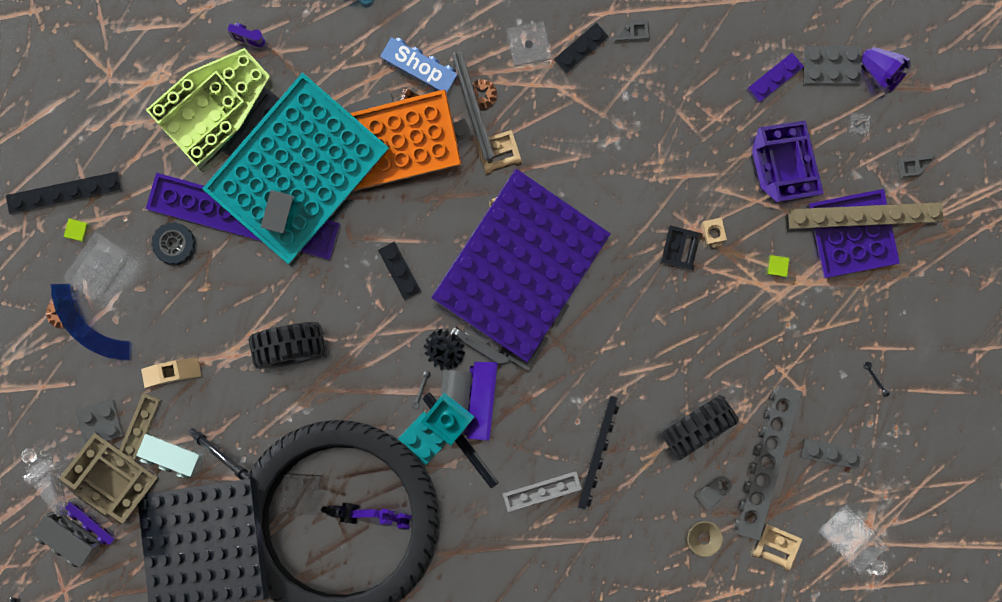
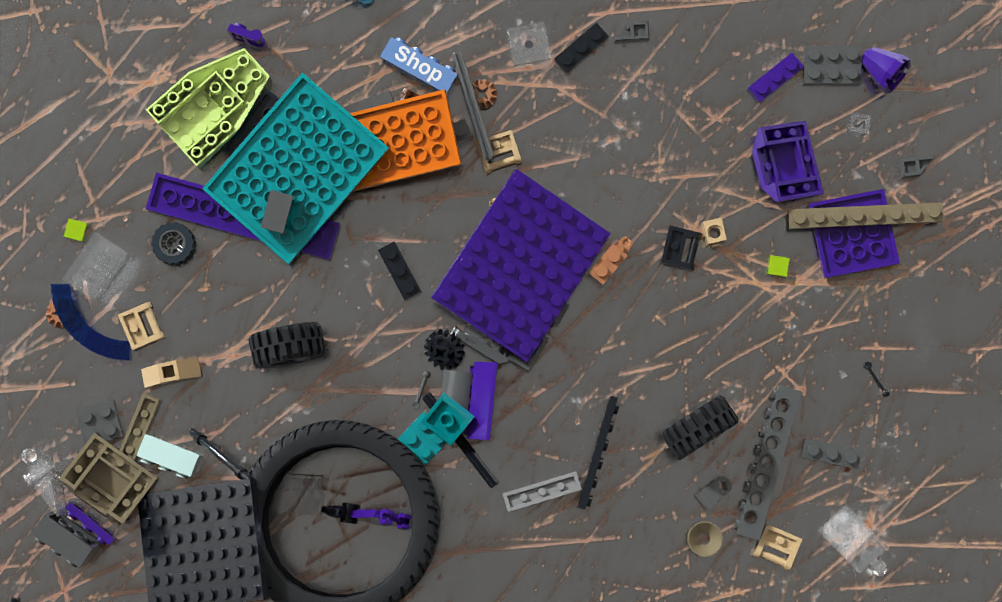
(63, 193): black plate -> none
(135, 328): none -> tan plate
(610, 261): none -> nougat hinge

